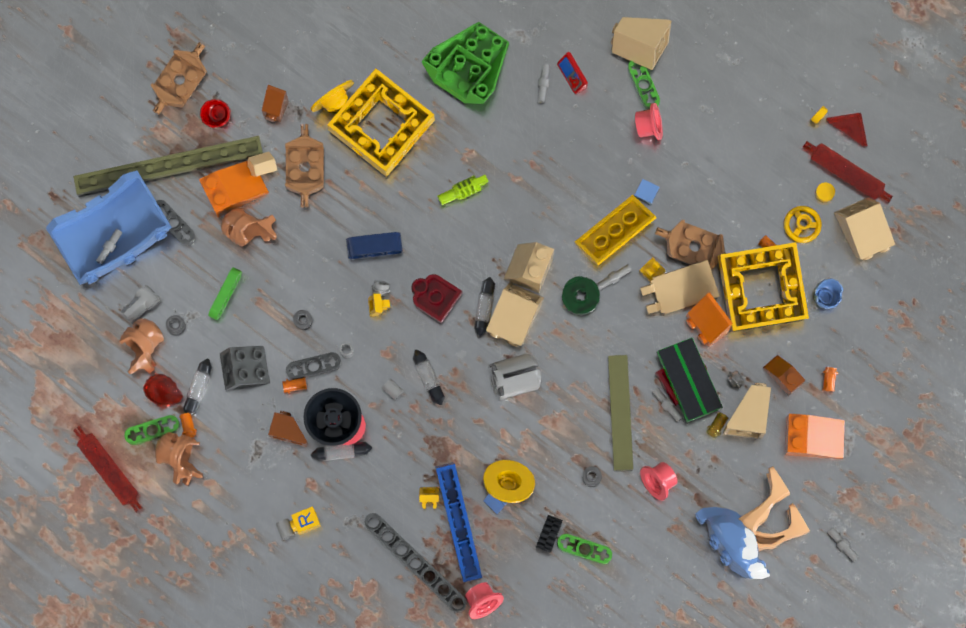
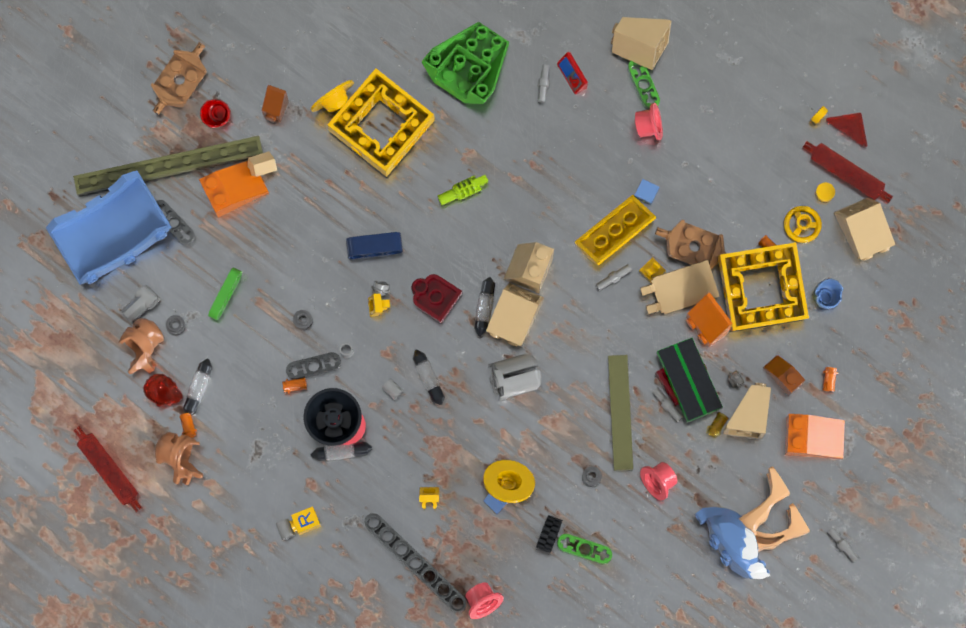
(109, 246): light grey bar -> none
(139, 439): bright green beam -> none
(243, 227): nougat piece -> none
(244, 366): dark grey bracket -> none
(286, 429): dark orange slope -> none
(304, 151): medium nougat plate -> none
(458, 522): blue slope -> none
(581, 284): dark green plate -> none

